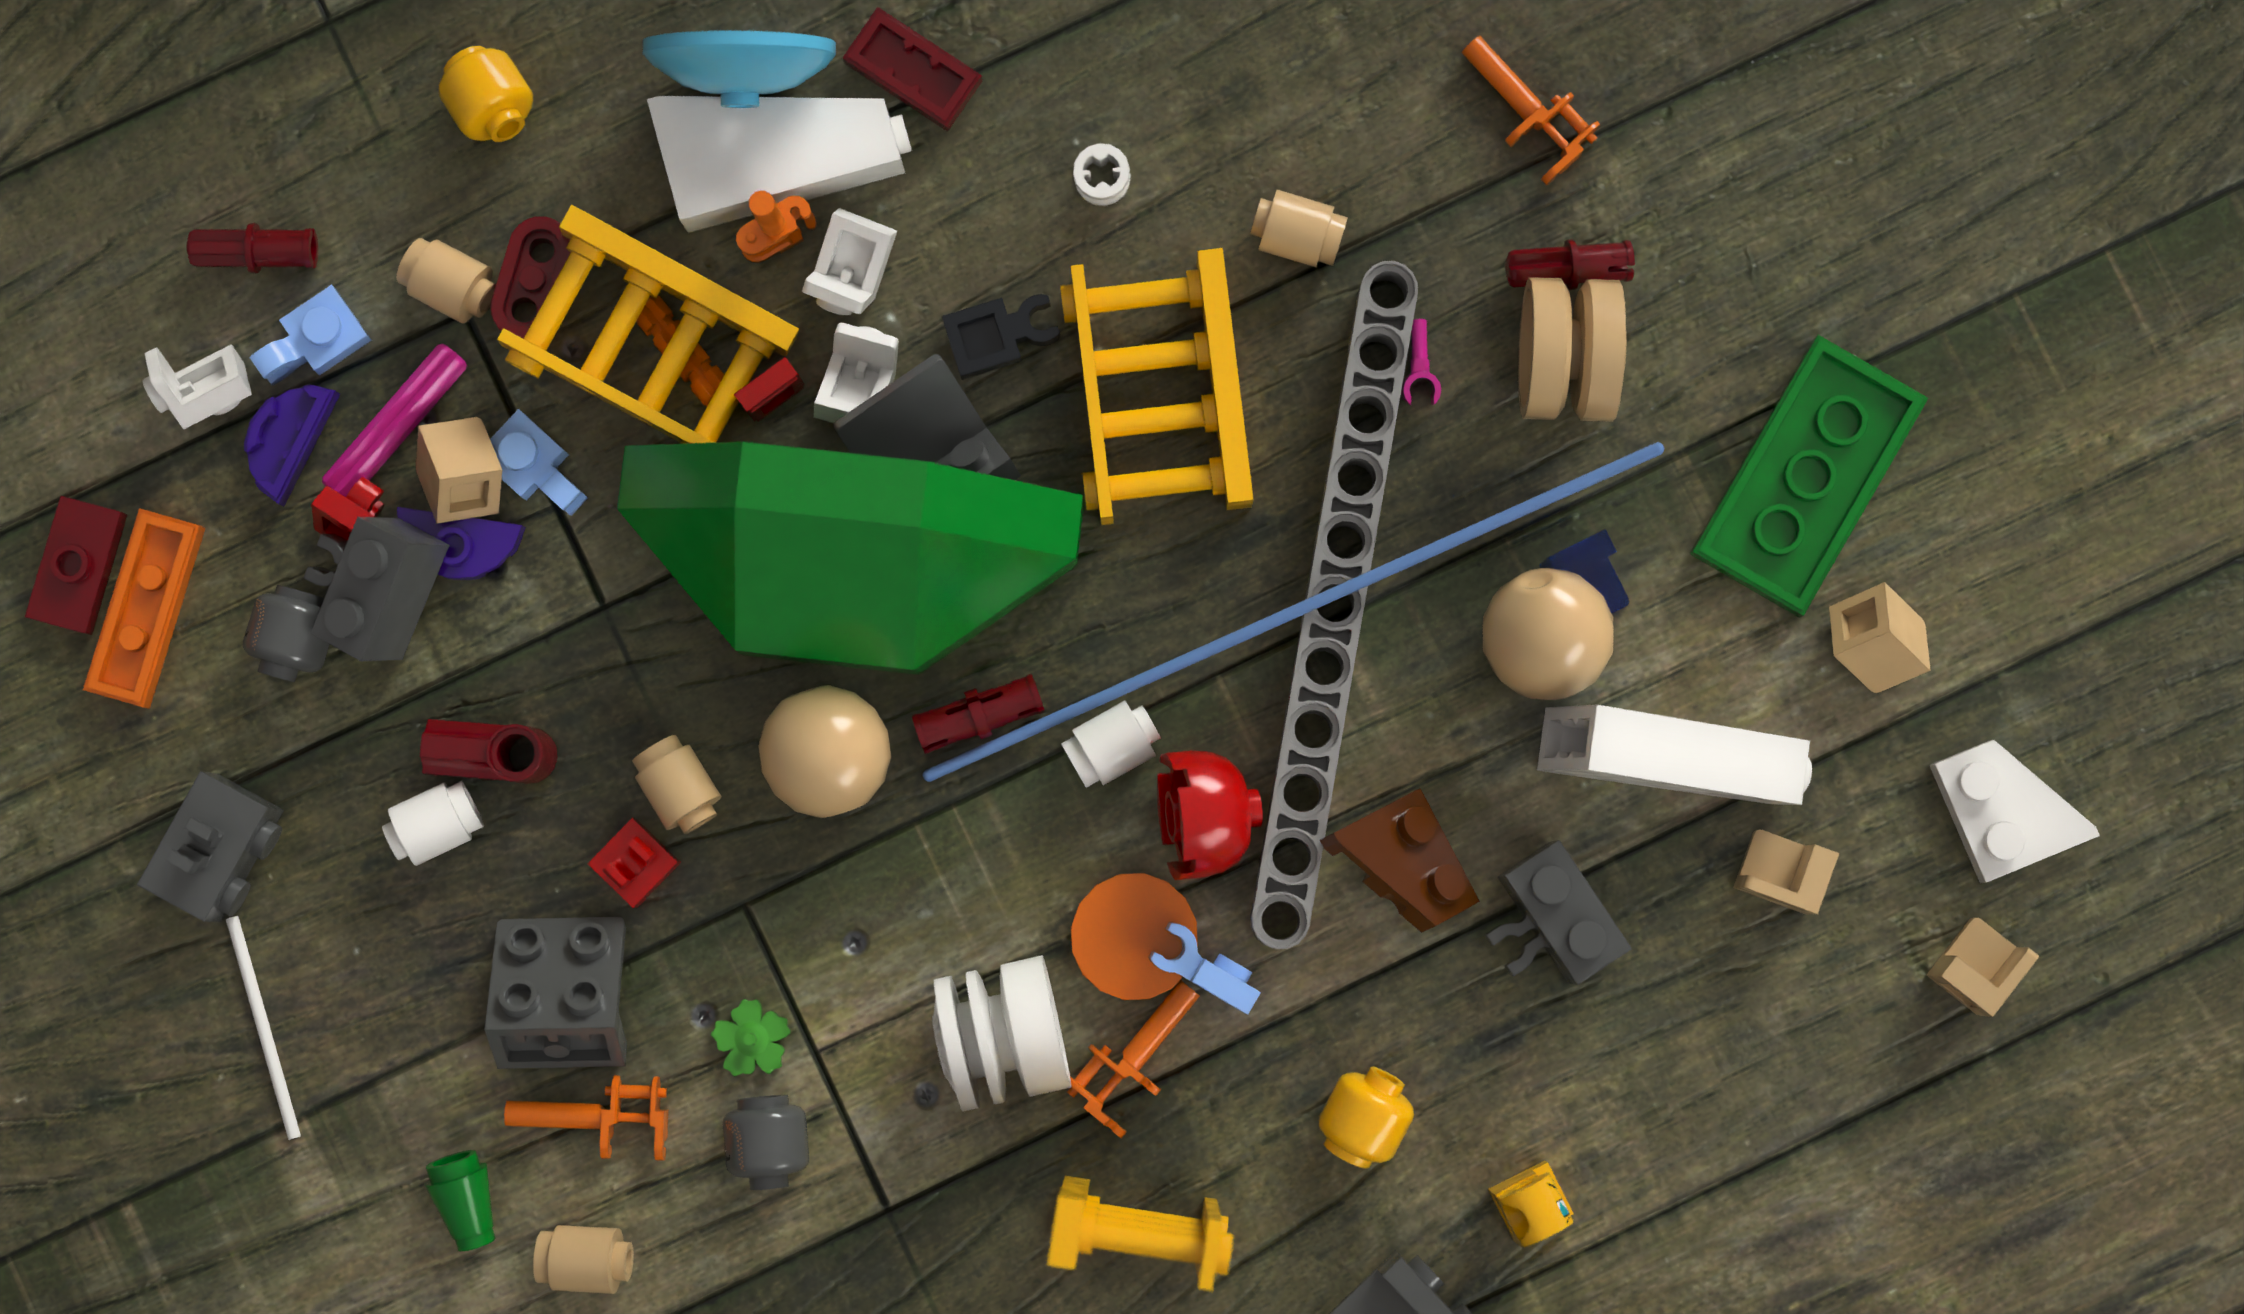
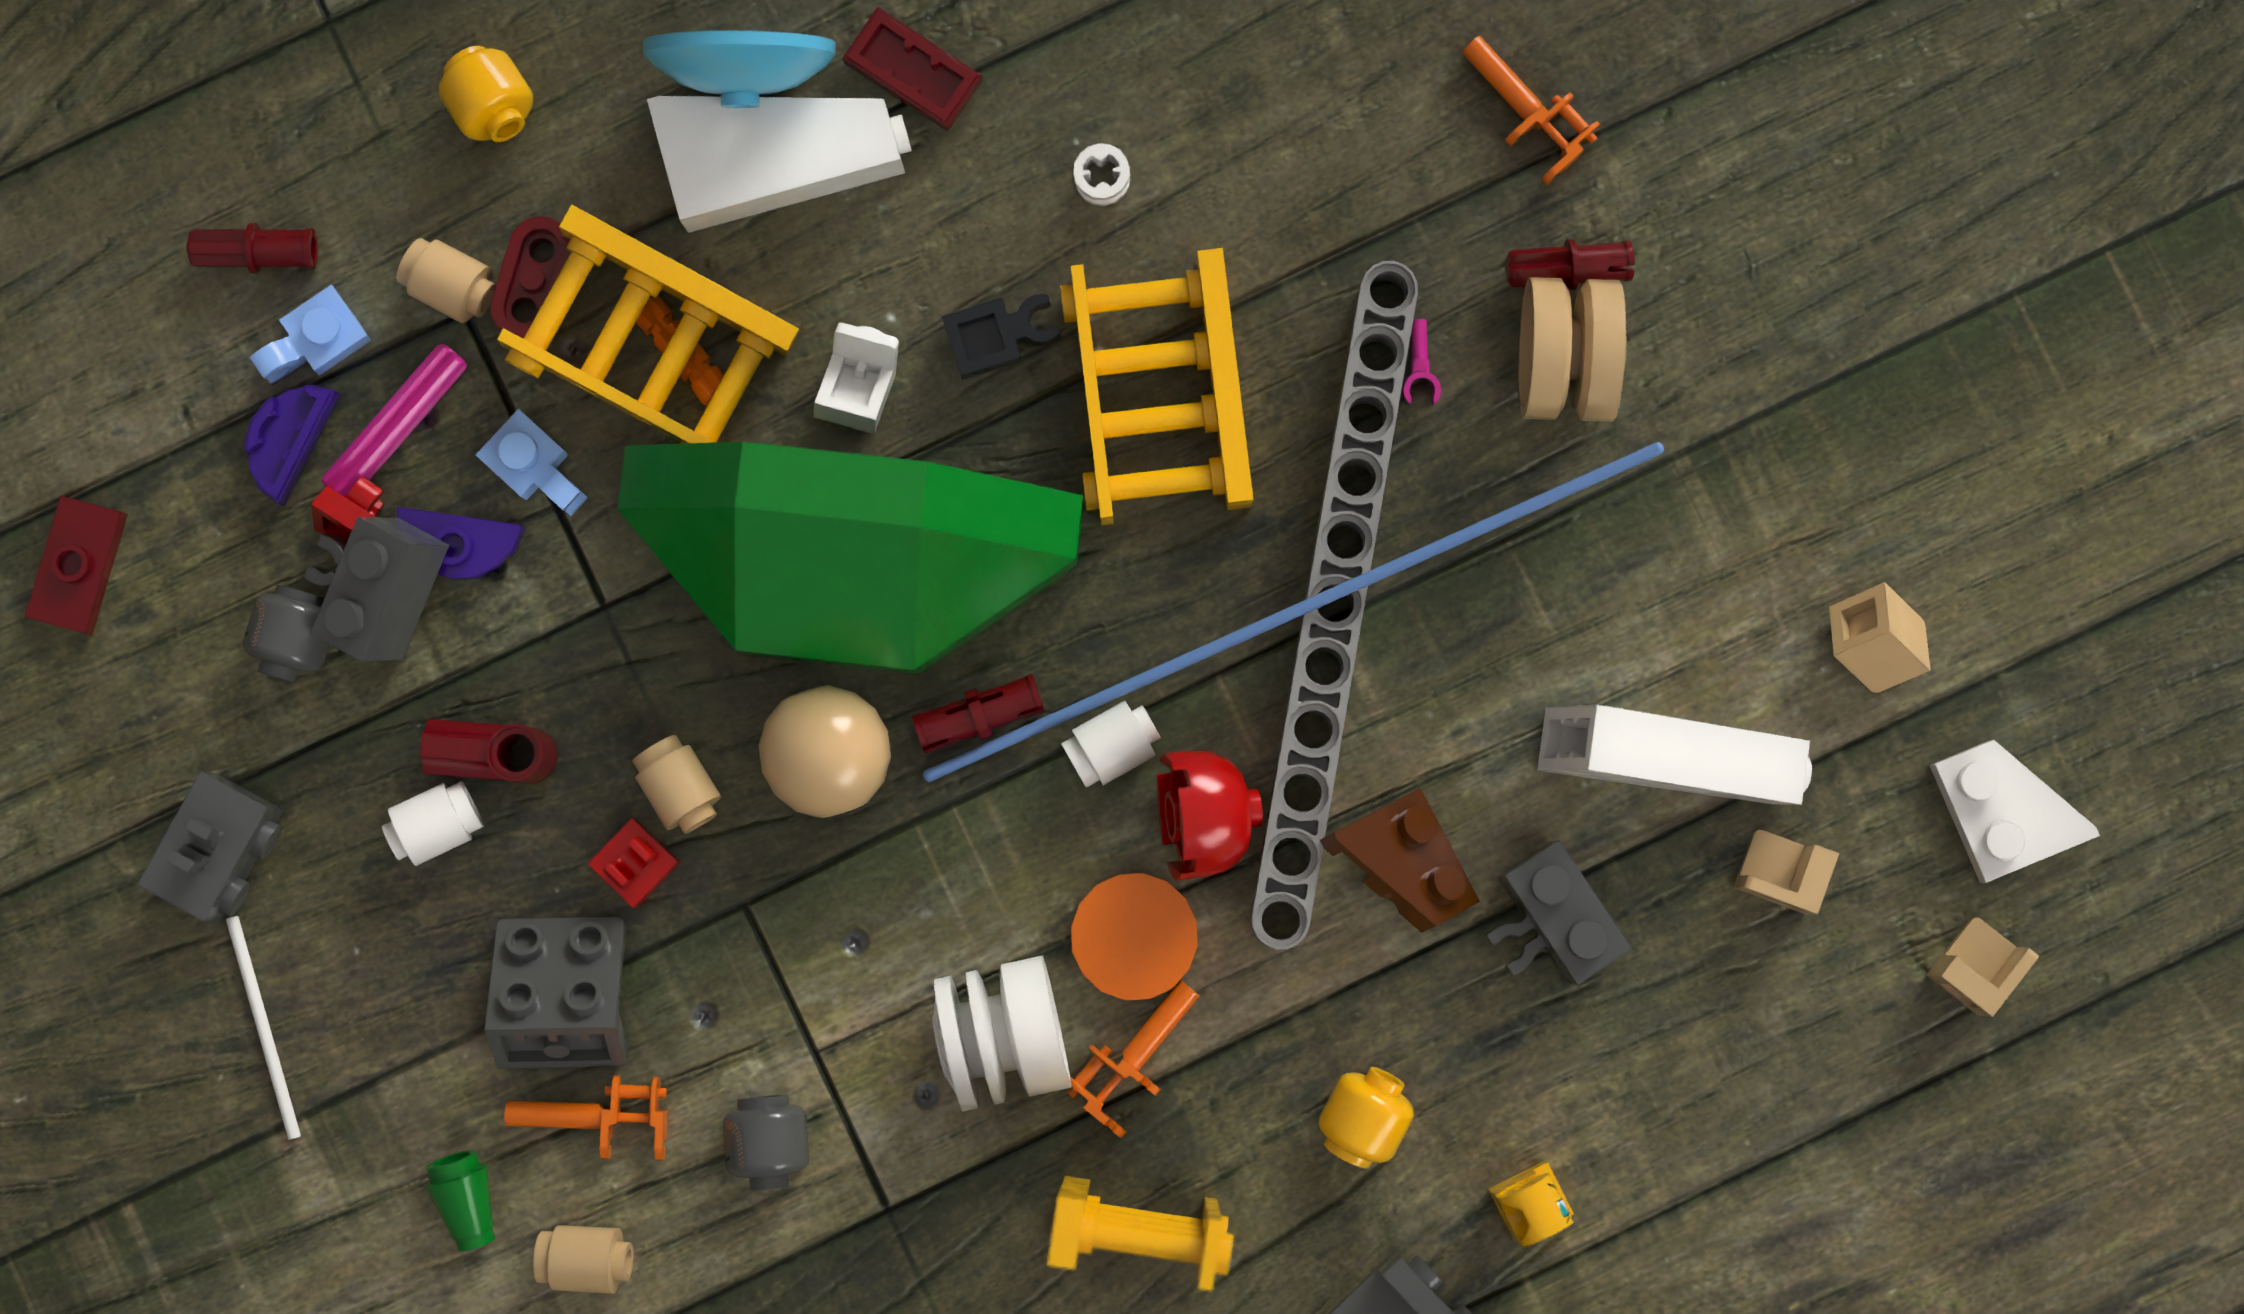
(144, 608): orange tile -> none
(199, 390): white bracket -> none
(458, 469): tan panel -> none
(751, 1039): bright green plant -> none
(770, 390): red tile -> none
(774, 226): orange piece -> none
(850, 263): white bracket -> none
(925, 420): dark grey bracket -> none
(1222, 978): light blue plate -> none
(1298, 229): tan brick -> none
(1548, 634): tan piece -> none
(1592, 562): clear blue panel -> none
(1809, 476): green tile -> none

